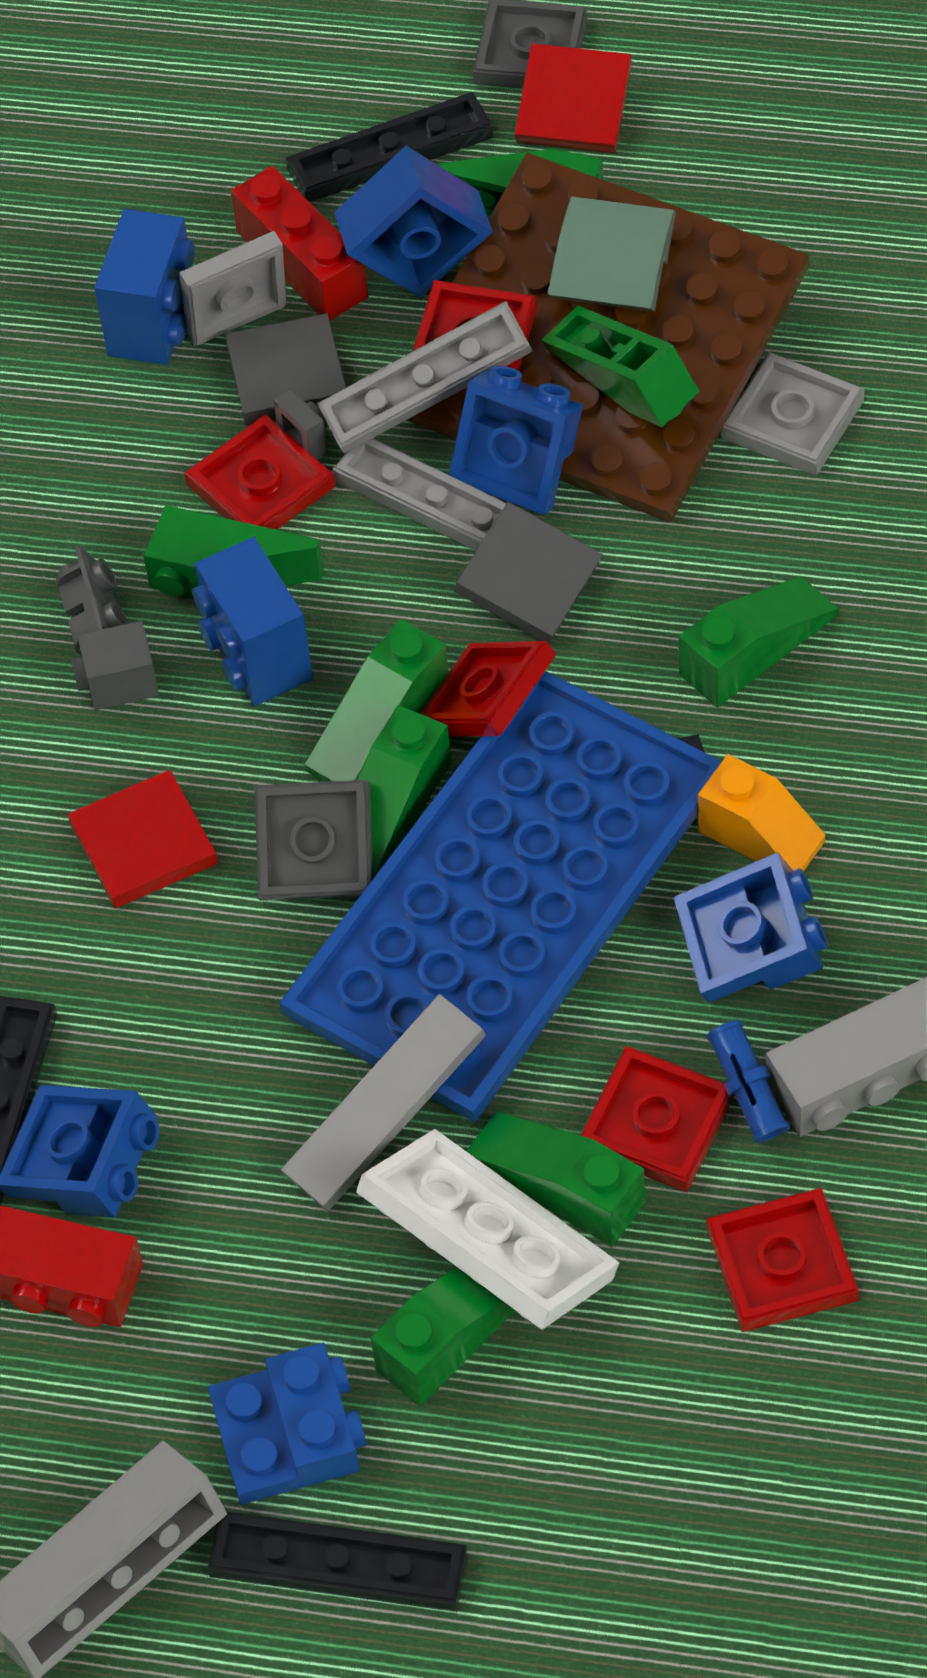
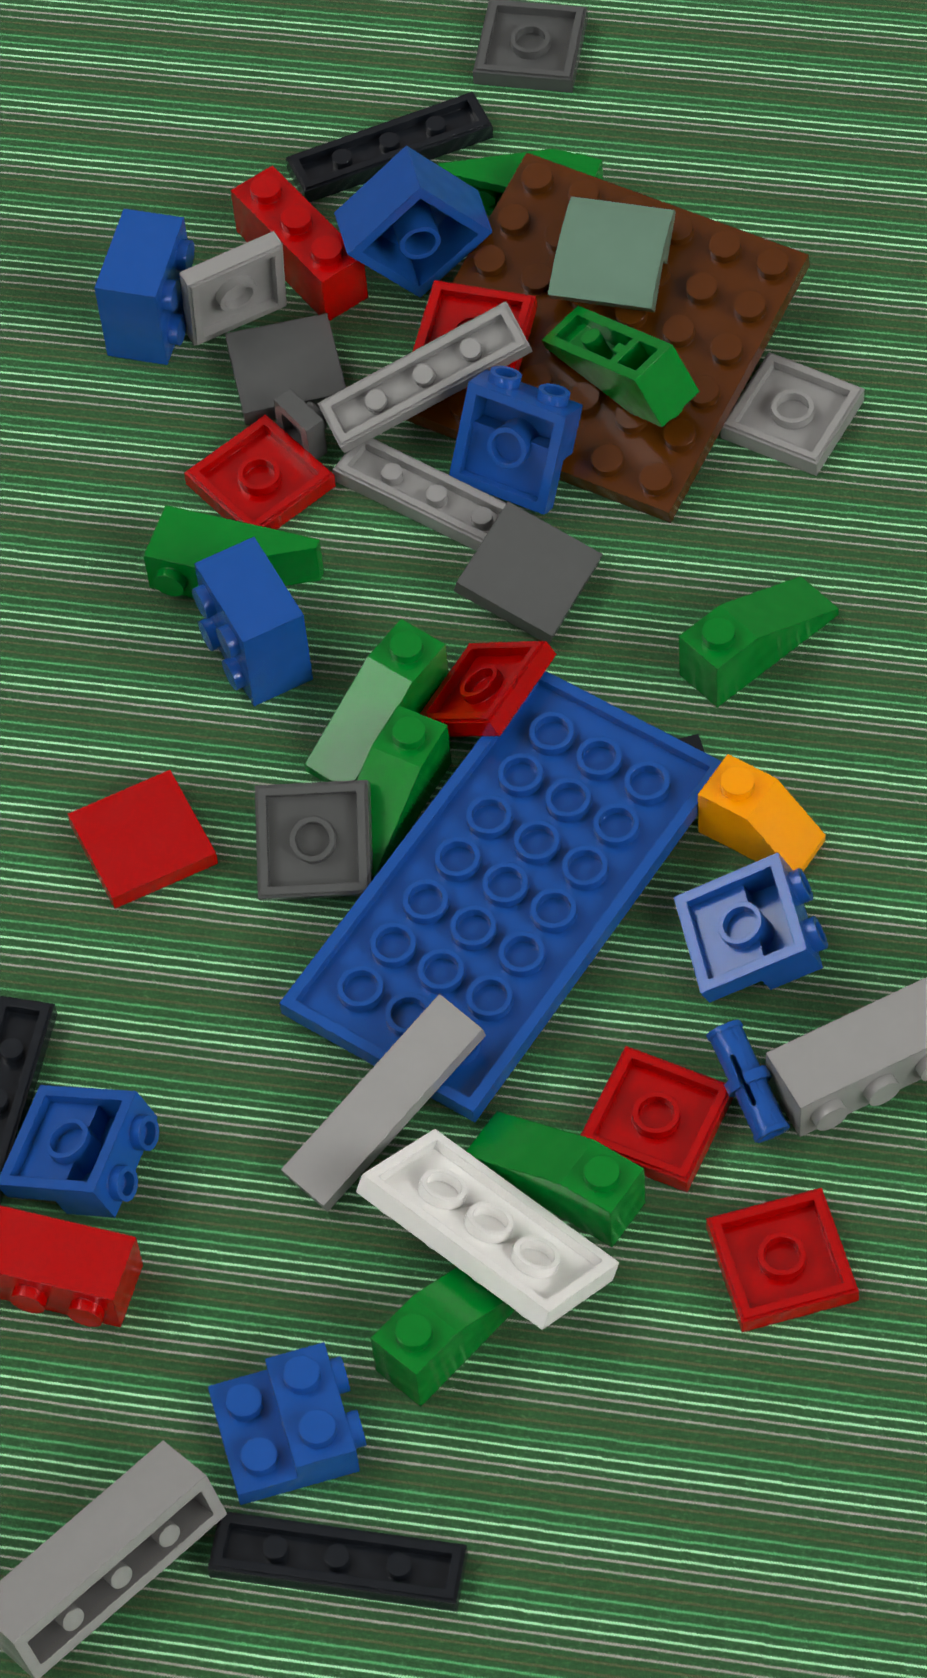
(89, 588): dark grey hinge -> none
(115, 665): dark grey brick -> none
(573, 98): red tile -> none

